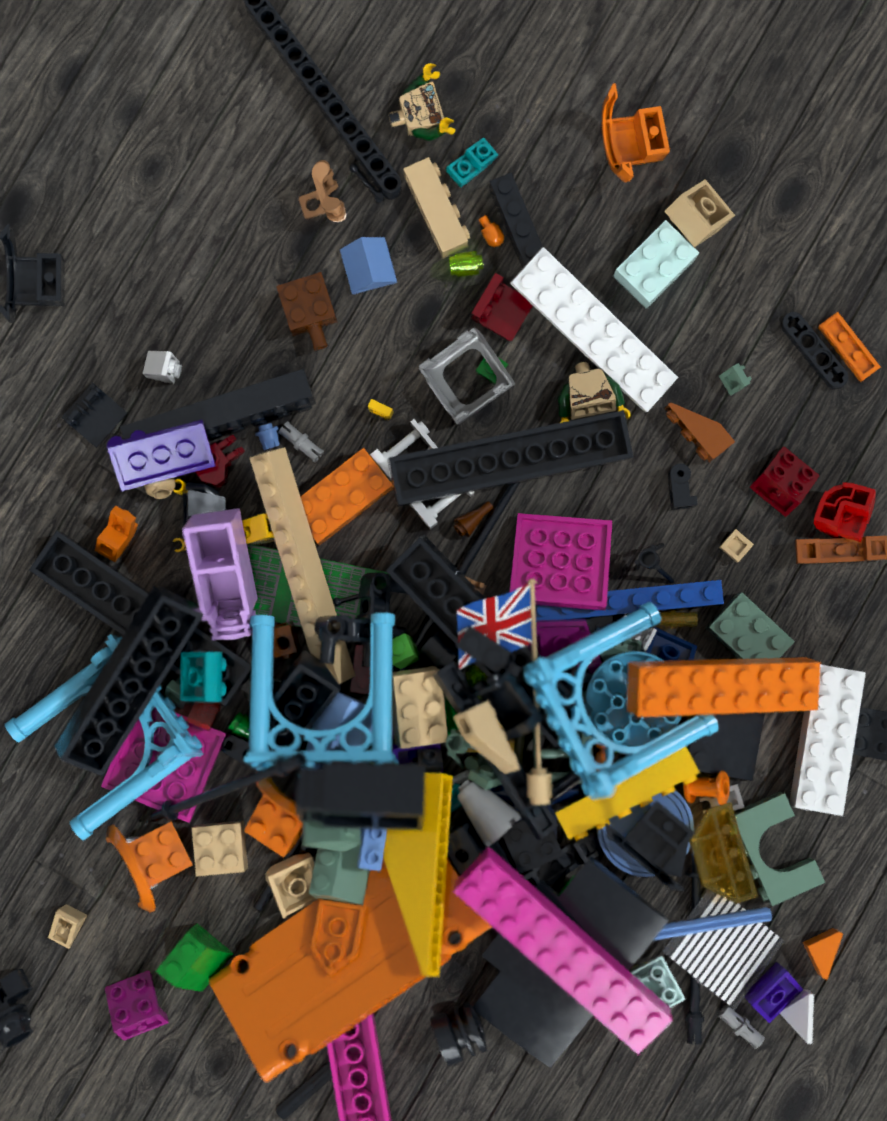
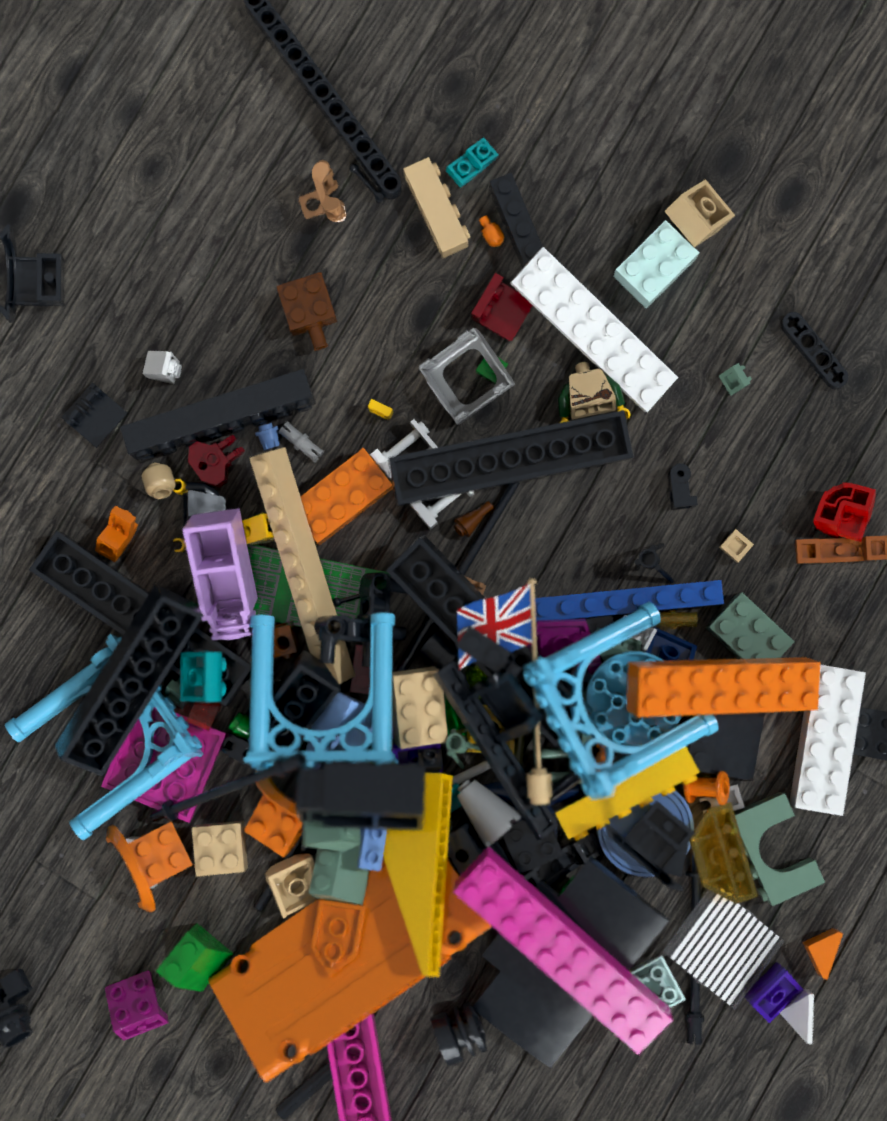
(66, 925): tan slope -> none
(160, 454): hinge -> none
(368, 264): medium blue slope -> none
(404, 651): bright green brick -> none
(422, 109): torso -> none
(465, 264): clear neon green brick -> none
(481, 772): sand green hinge -> none
(484, 733): tan slope -> none
(565, 559): dark pink plate -> none
(632, 138): orange piece -> none
(705, 433): dark orange slope -> none
(714, 923): medium blue axle -> none
(741, 1026): light grey pin -> none
(785, 482): dark red bracket -> none
(849, 346): orange tile -> none

